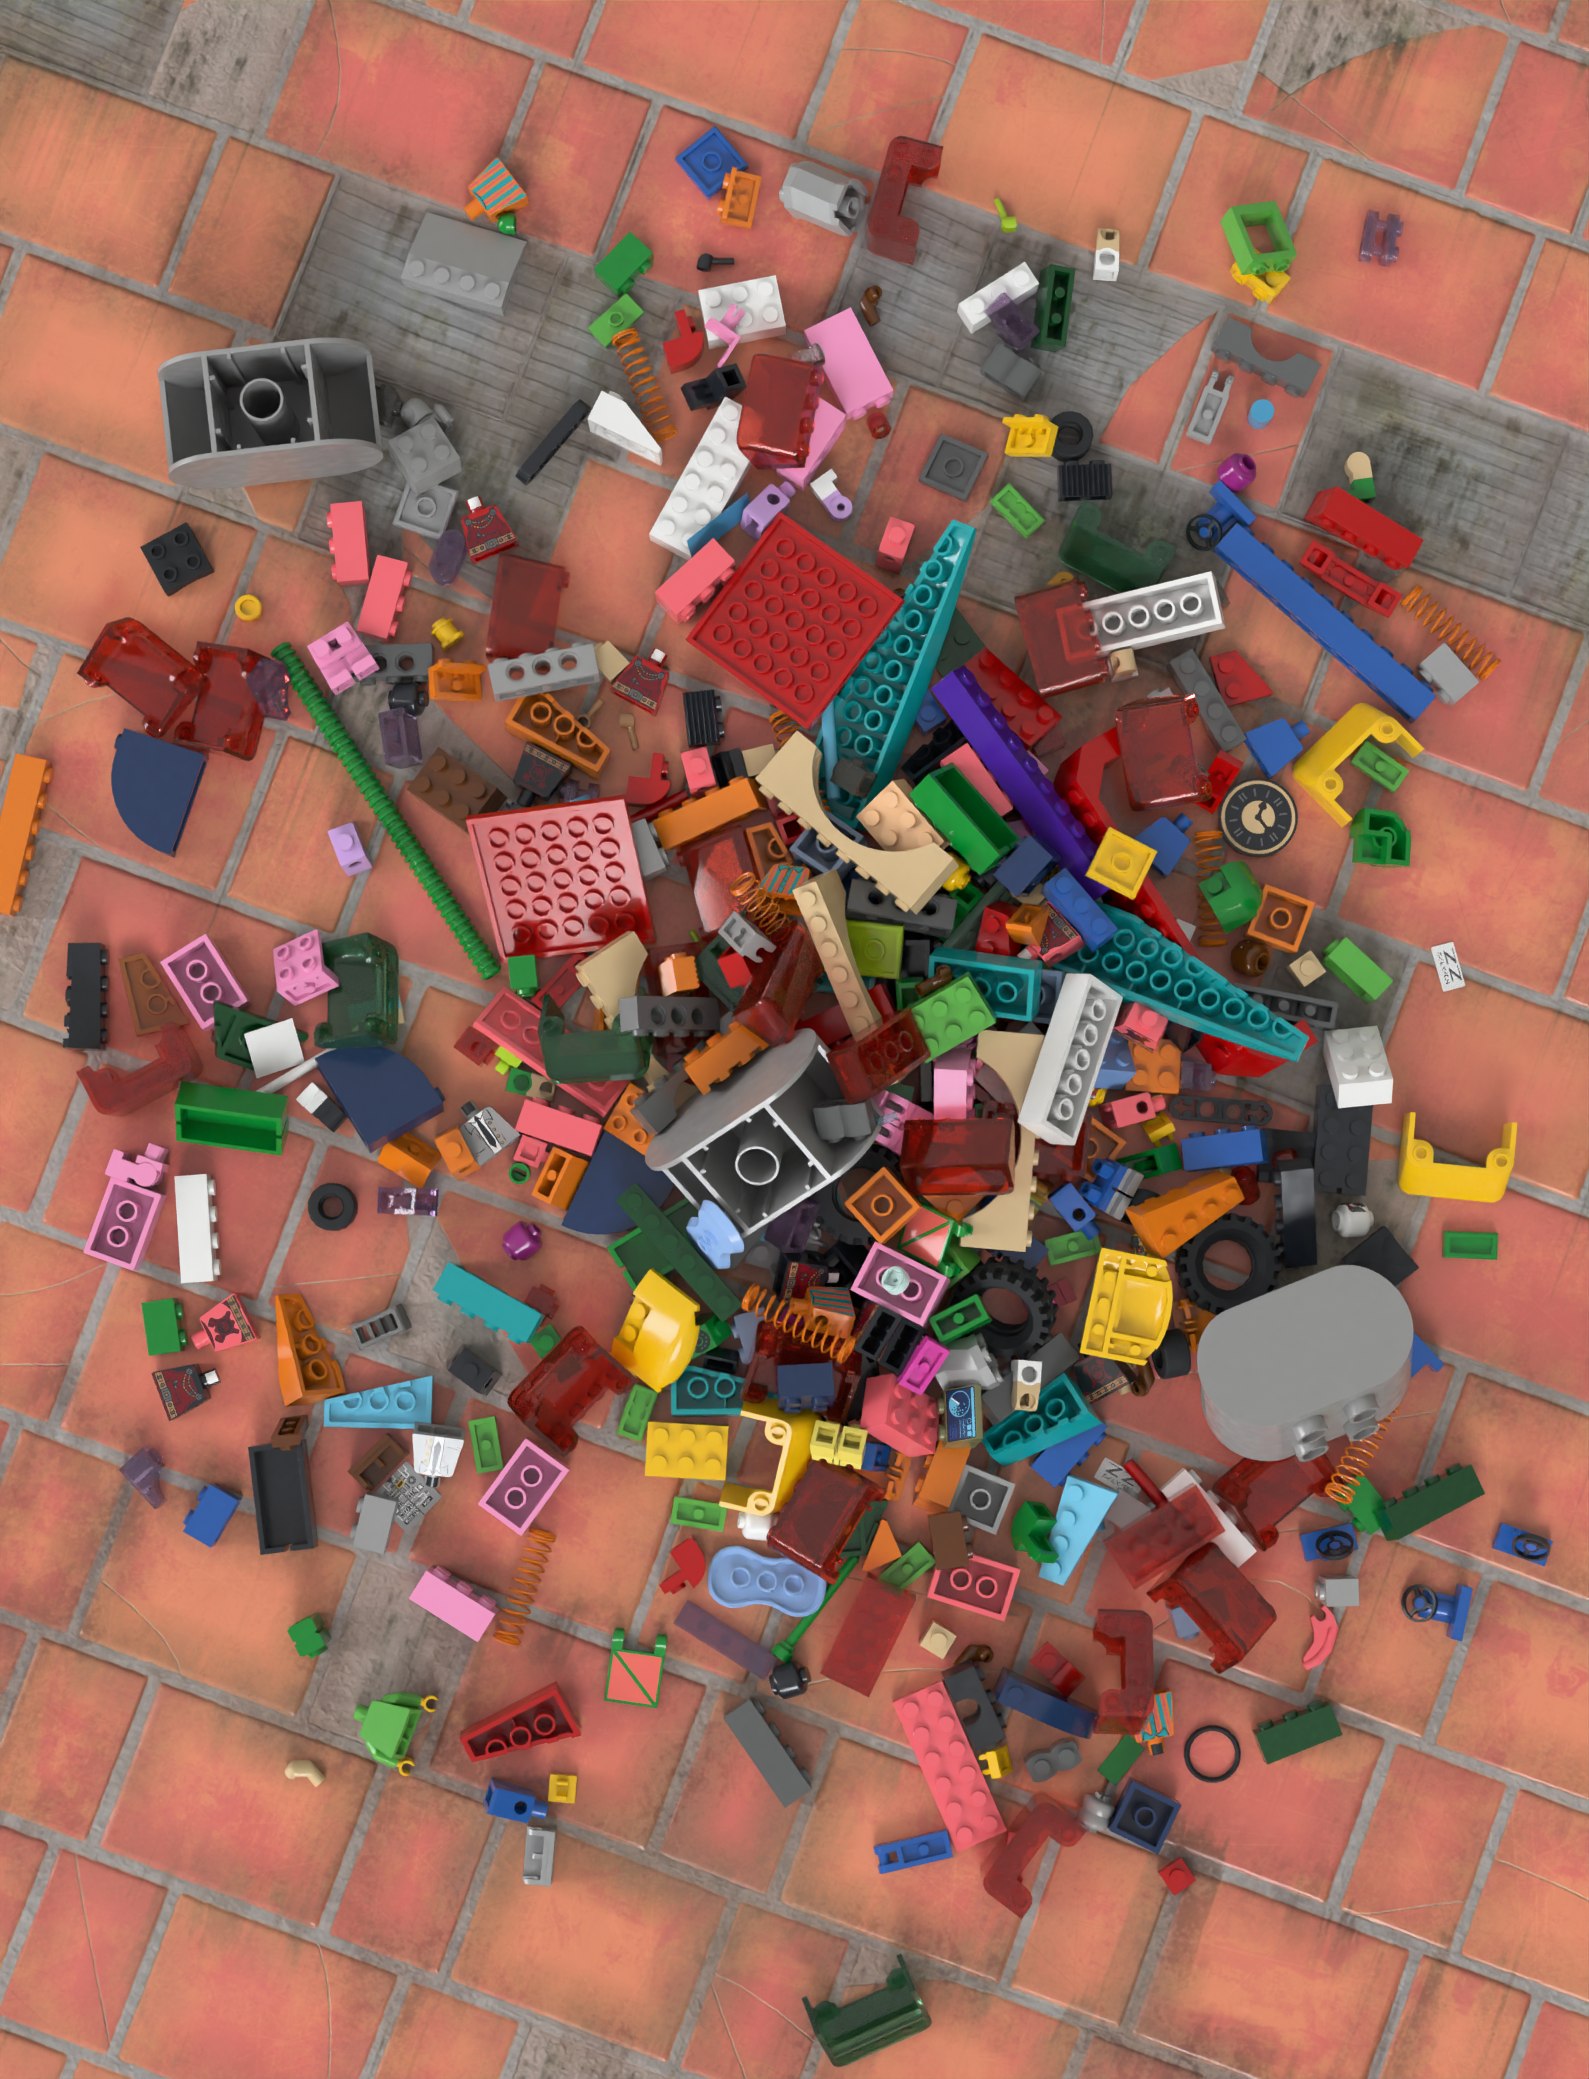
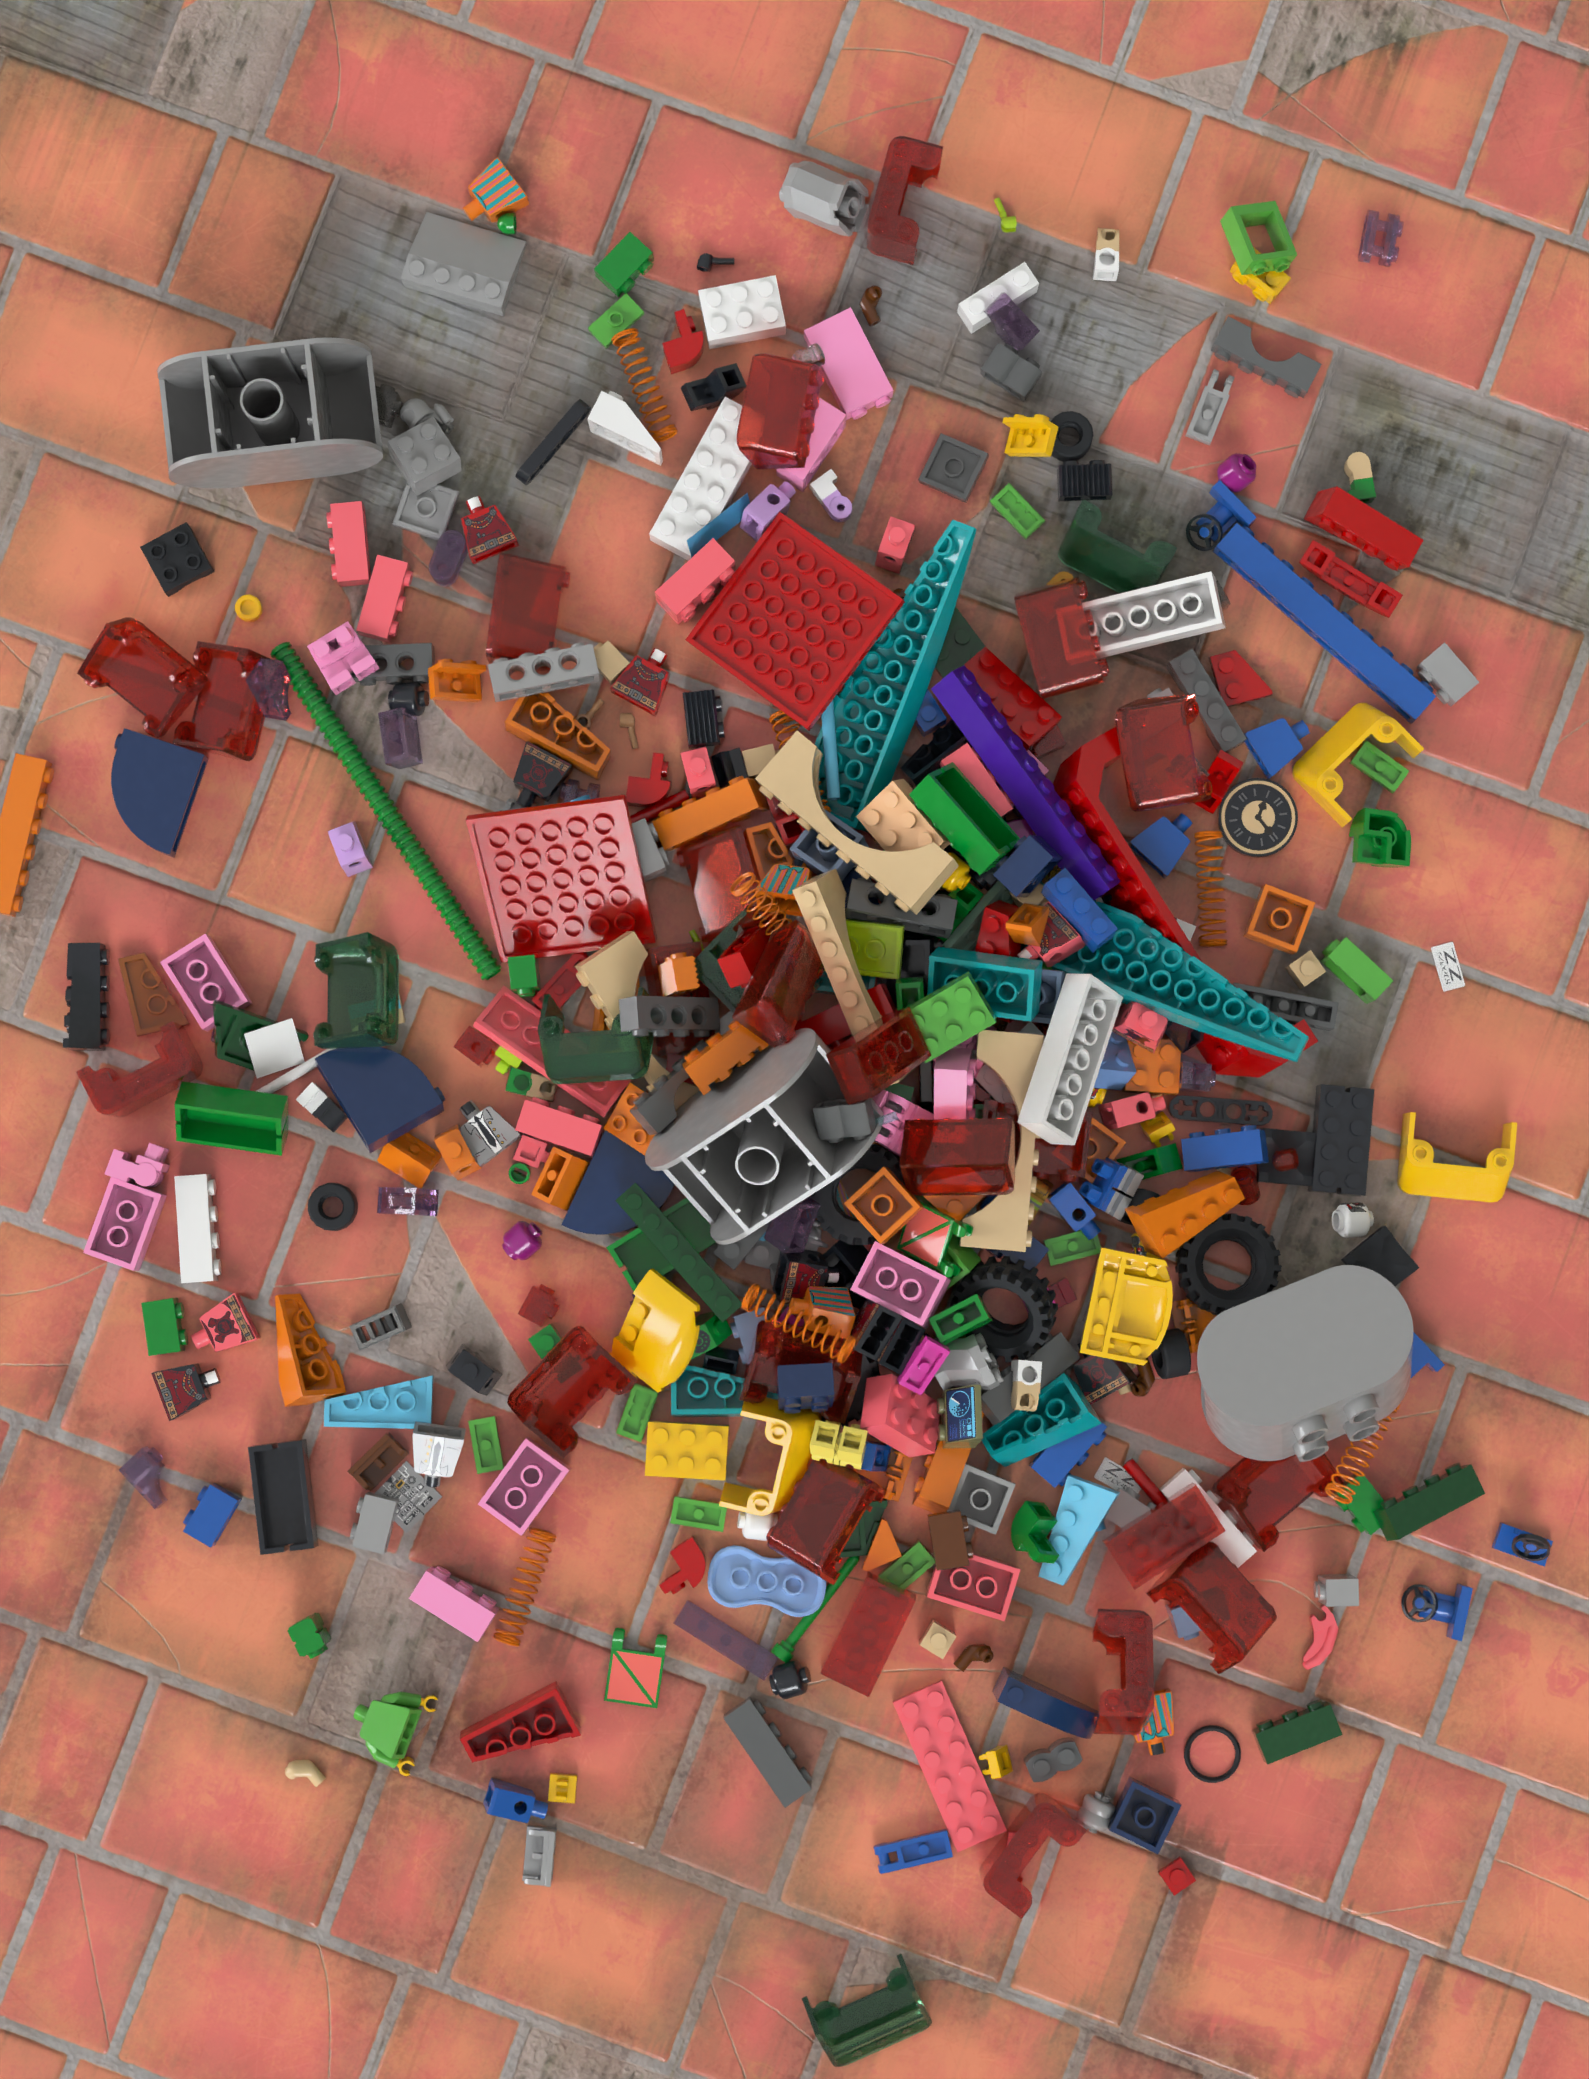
(289, 1432): reddish brown plate -> none
(302, 970): bright pink bracket -> none
(446, 633): yellow brick -> none
(454, 790): reddish brown brick -> none
(489, 1303): teal wedge -> none
(709, 160): blue tile -> none
(714, 1236): light blue plate -> none
(725, 328): bright pink bracket -> none
(740, 198): orange bracket -> none
(745, 937): light grey hinge -> none
(853, 776): clear smoke brick -> none
(876, 421): clear red piece -> none
(895, 1280): light aqua tile -> none
(935, 982): reddish brown arm -> none
(965, 1683): black arch -> none
(1053, 307): dark green brick -> none
(1057, 1669): red brick -> none
(1120, 1759): green sticker -> none
(1121, 863): yellow tile -> none
(1122, 665): tan leg -> none
(1233, 895): green brick -> none
(1250, 958): reddish brown head -> none
(1260, 414): dark azure piece -> none
(1296, 1212): black brick -> none
(1329, 1543): piece -> none
(1357, 1067): white brick -> none
(1470, 1245): green tile -> none
(1488, 670): orange piece -> none

